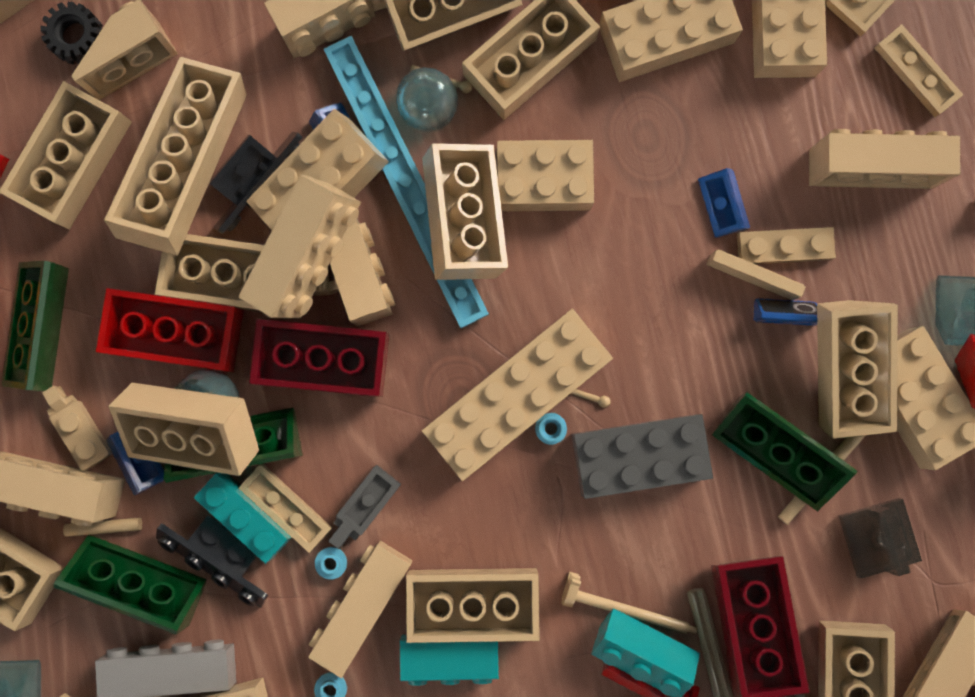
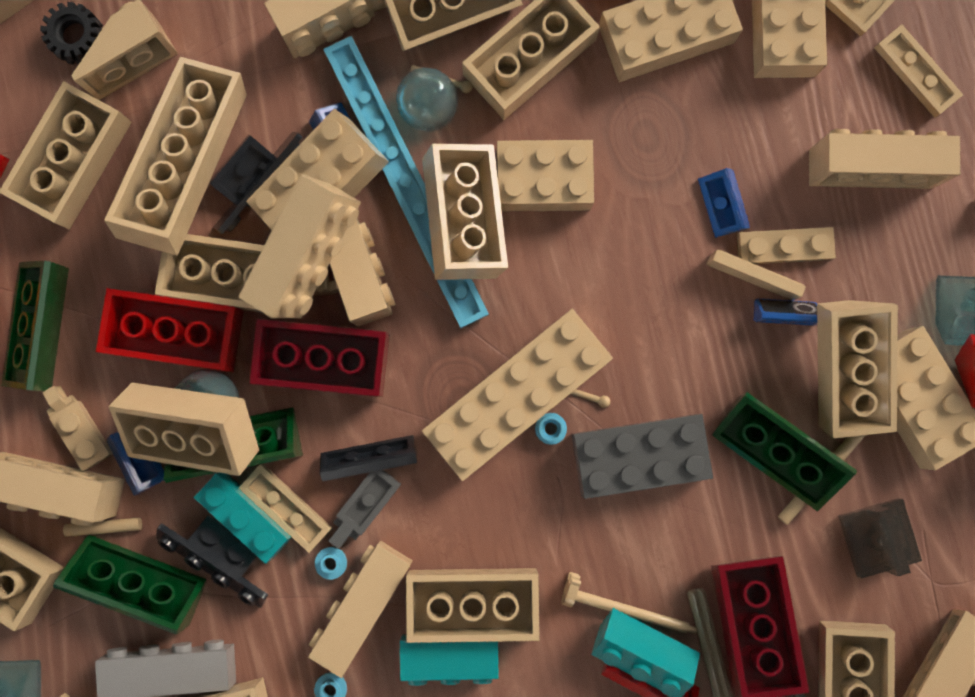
(368, 458): none -> black tile

